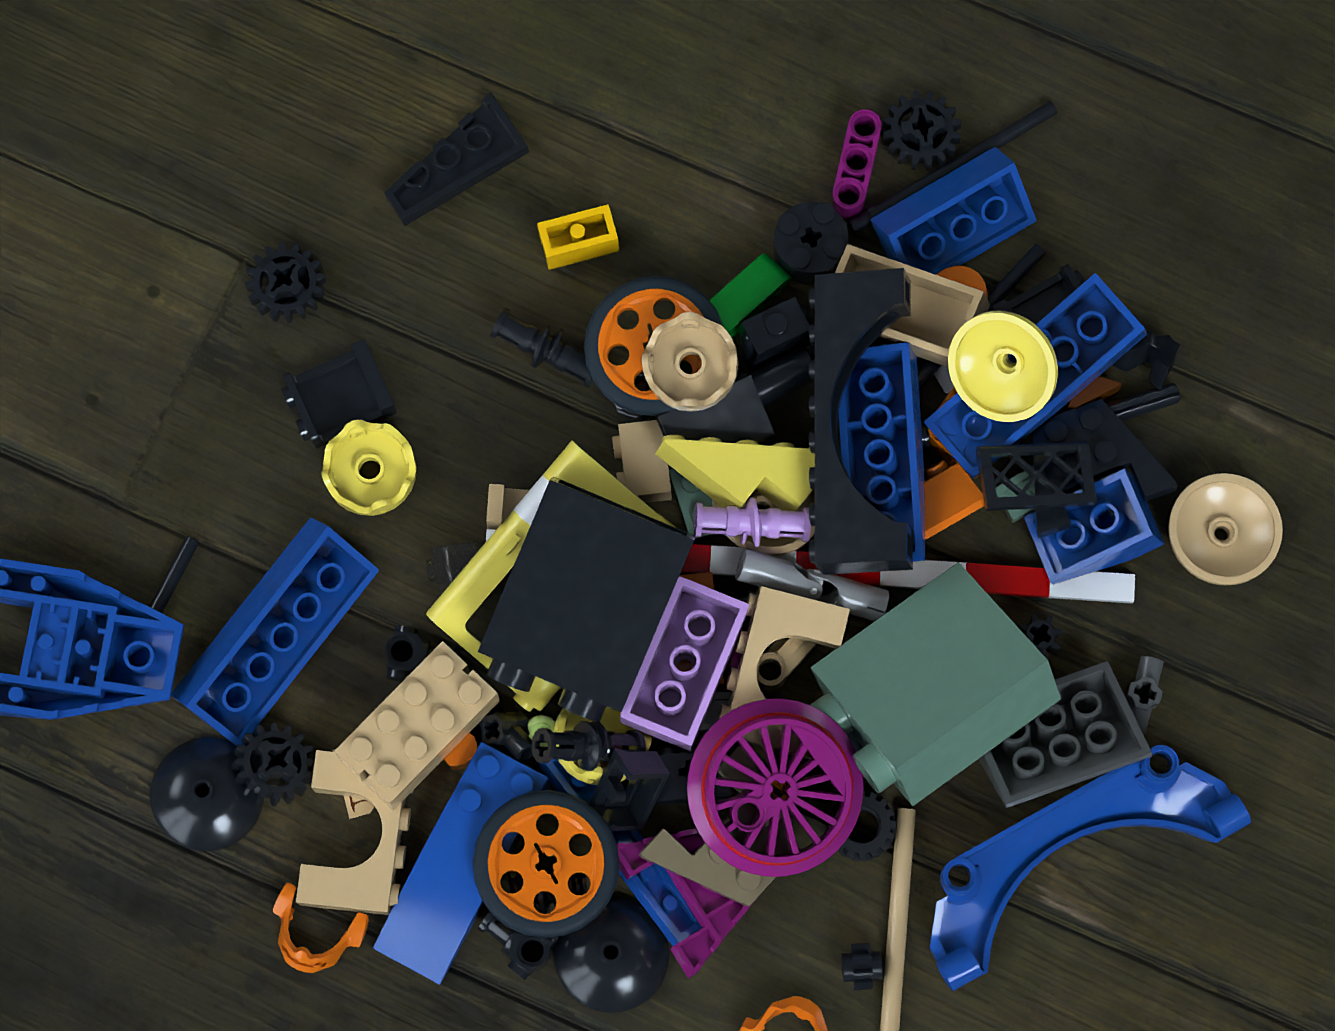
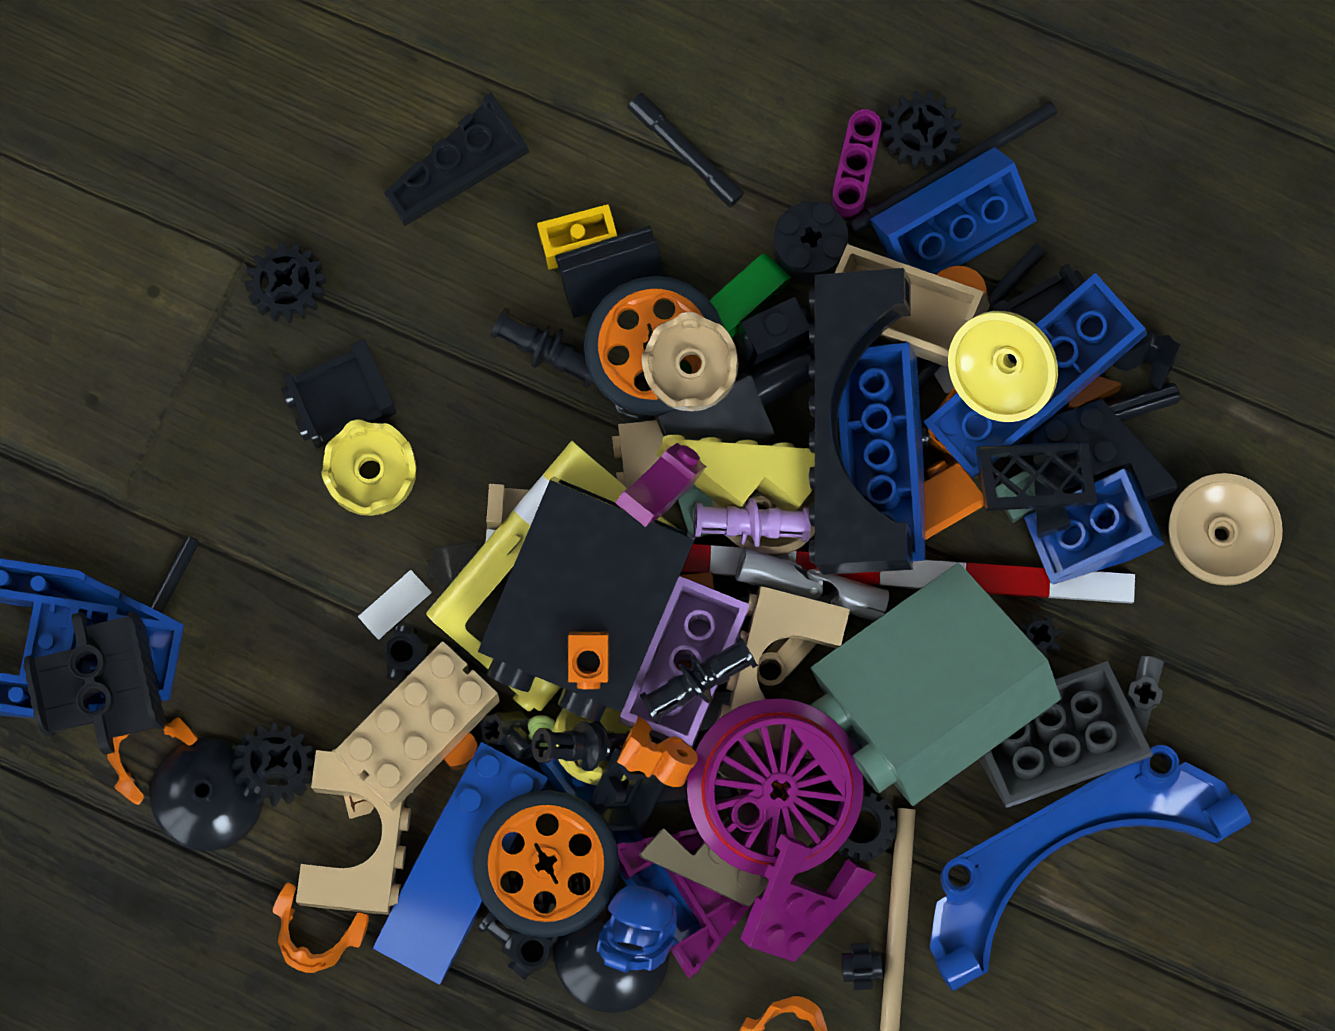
(123, 674): none -> black piece
(125, 784): none -> orange helmet
(275, 631): blue slope -> none
(394, 604): none -> white sticker
(588, 641): none -> orange brick
(601, 267): none -> black piece
(639, 918): none -> blue helmet
(657, 122): none -> black piece
(662, 484): none -> magenta slope
(666, 760): none -> orange leg
(698, 680): none -> black piece
(793, 913): none -> magenta wing

